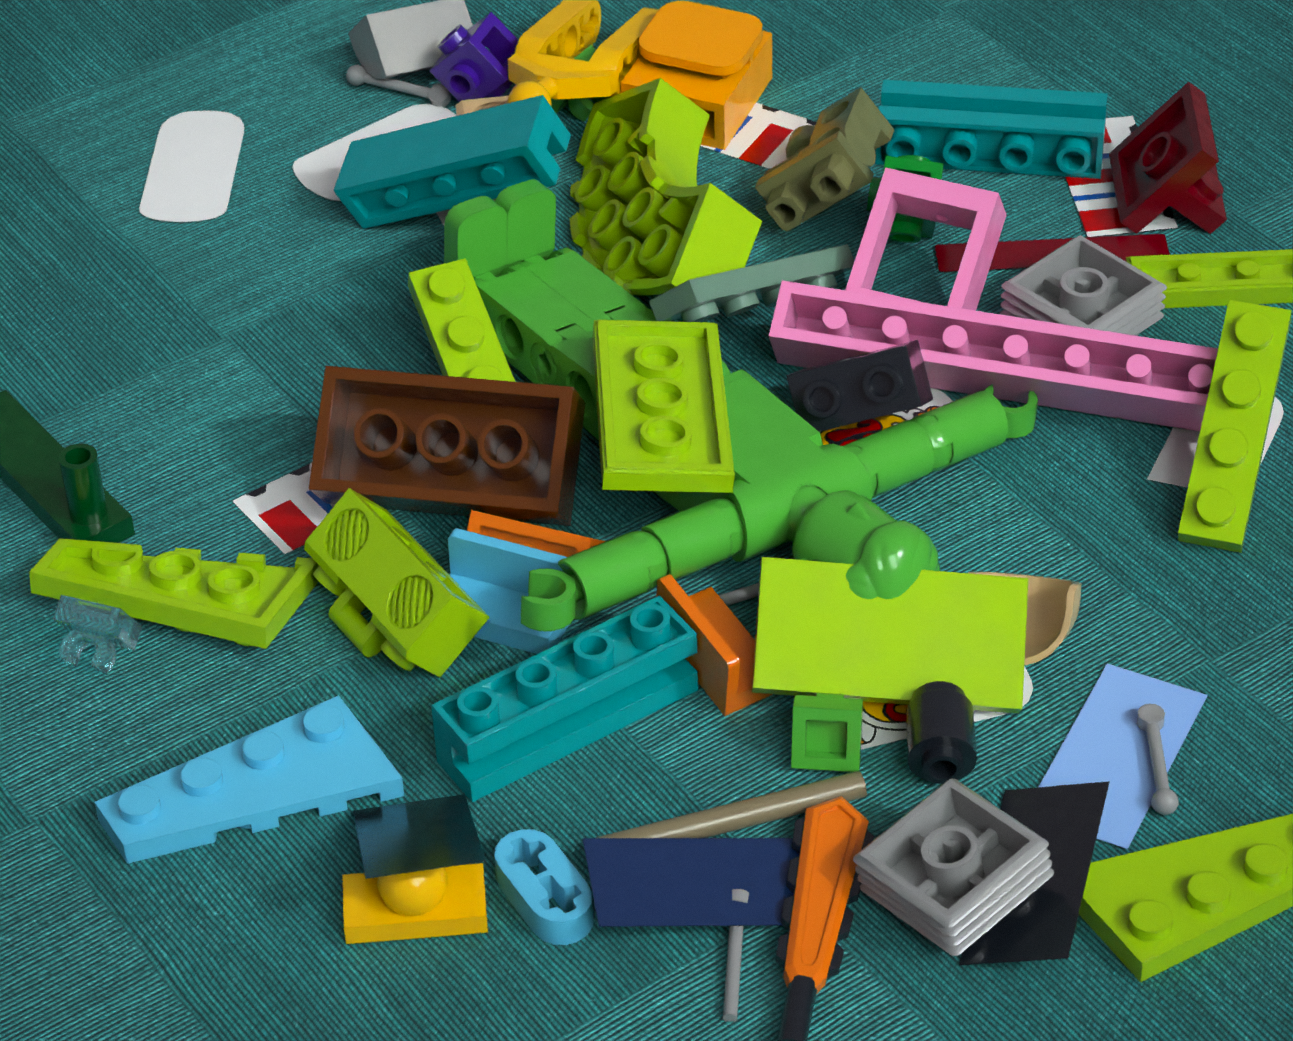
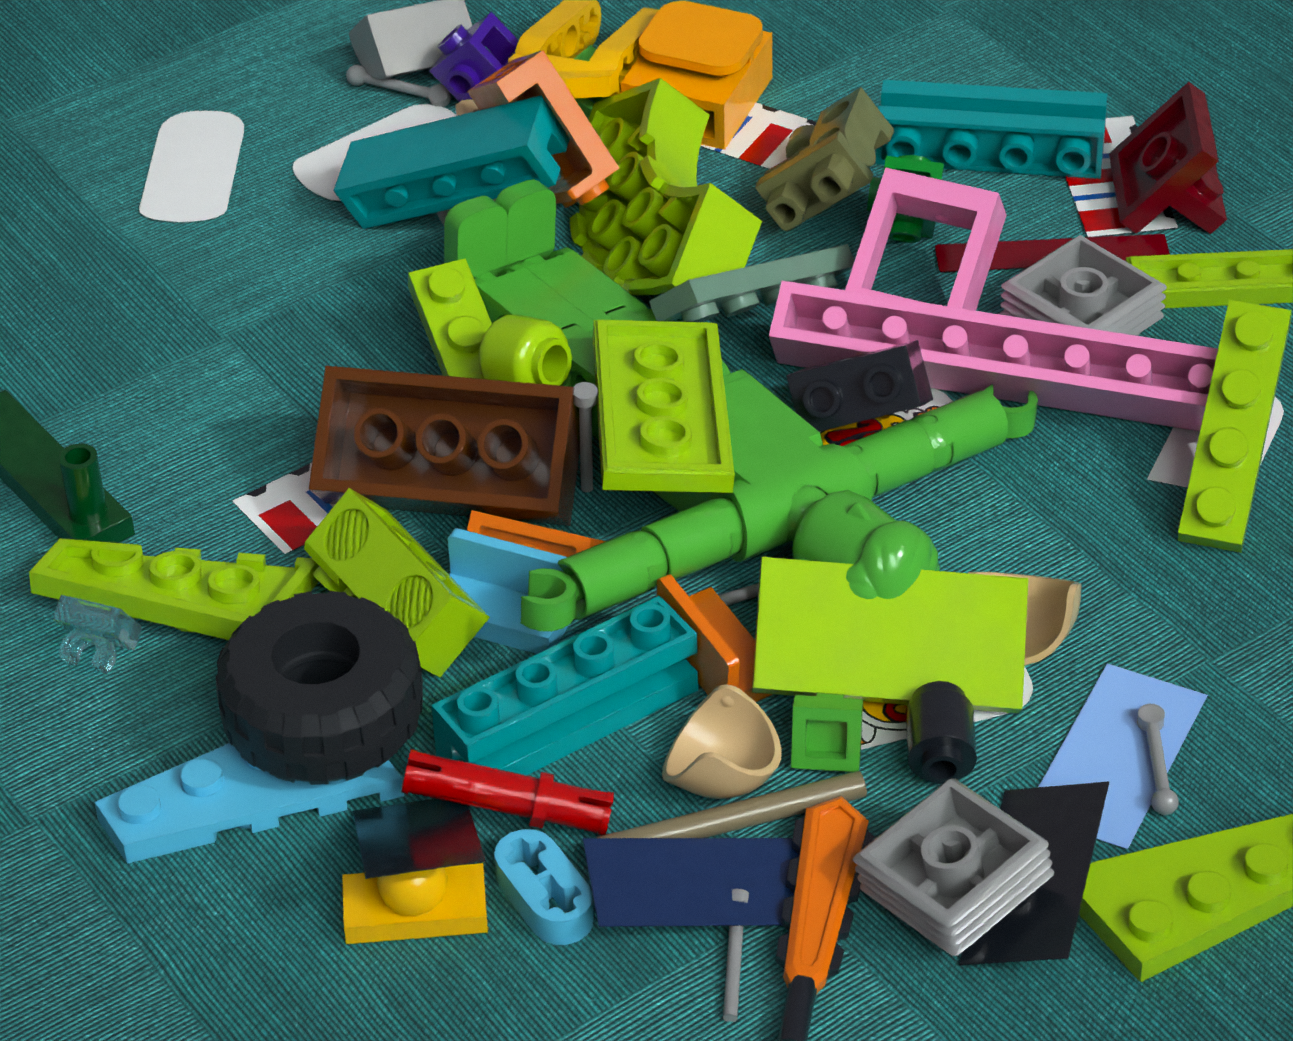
(319, 687): none -> black tyre
(508, 792): none -> red pin
(525, 351): none -> lime head
(585, 398): none -> light grey piece
(586, 159): none -> orange panel
(724, 747): none -> tan helmet

